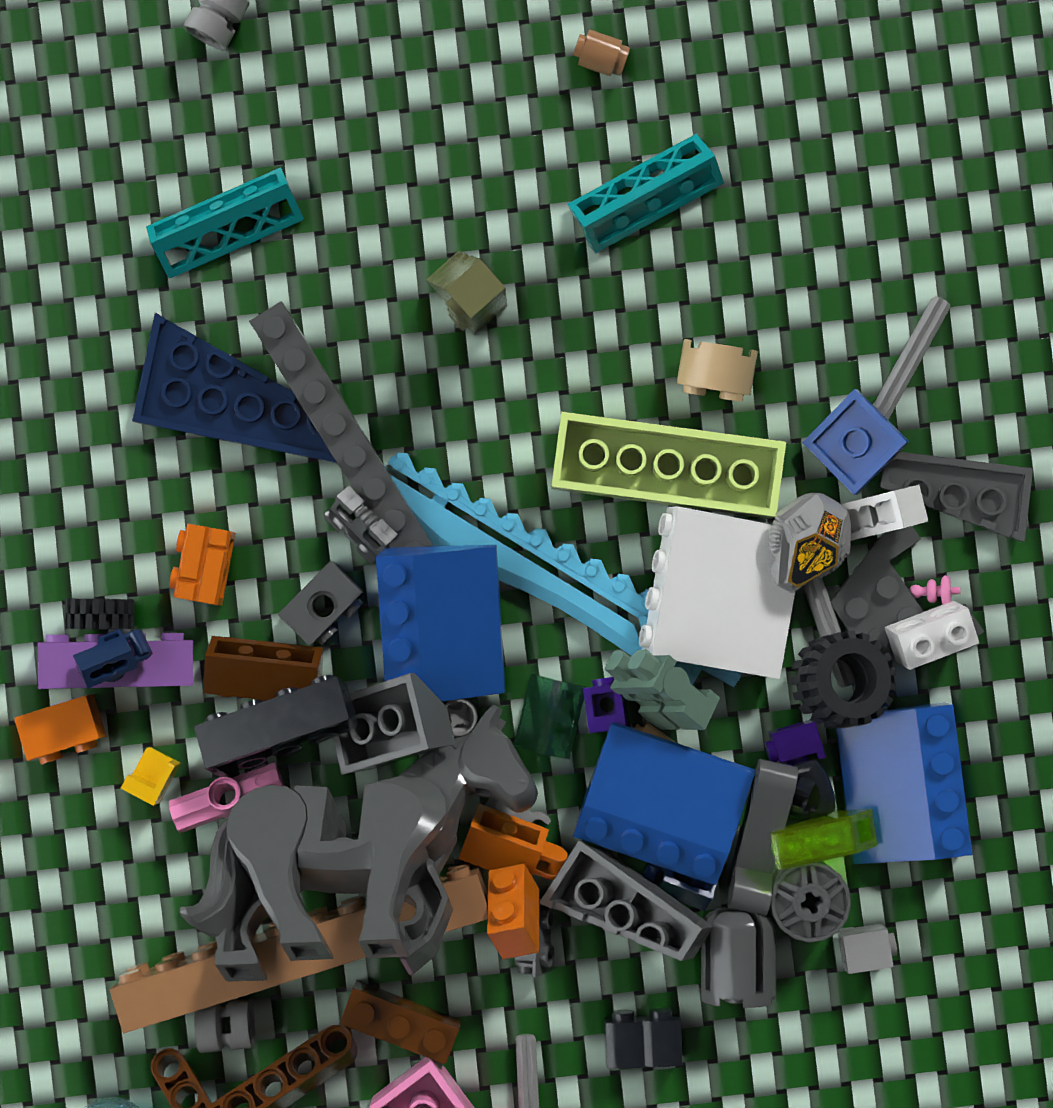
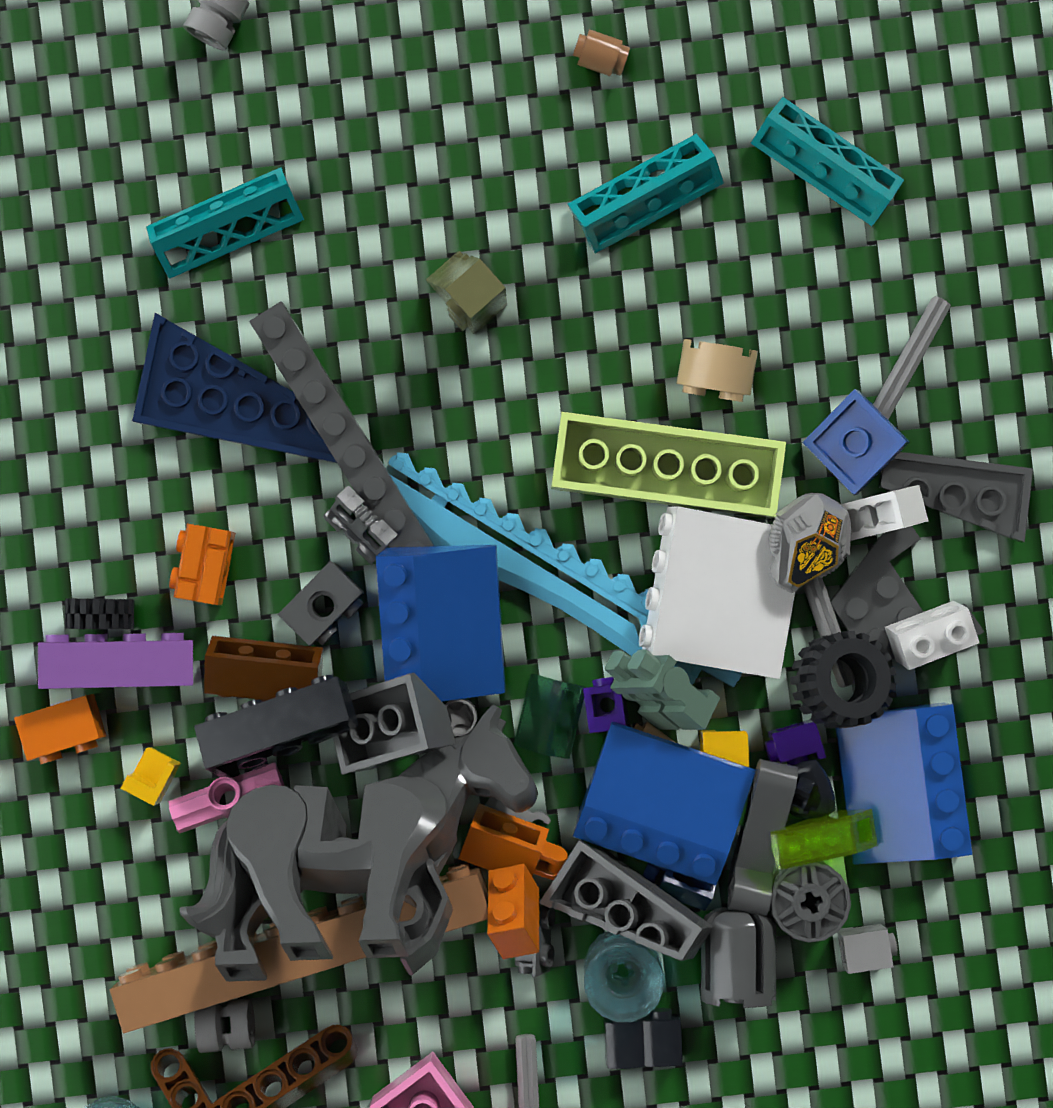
(112, 657): dark blue piece -> none
(400, 1022): reddish brown brick -> none
(622, 996): none -> clear light blue wheel
(726, 745): none -> yellow panel
(825, 164): none -> teal fence
(933, 591): bright pink hair -> none

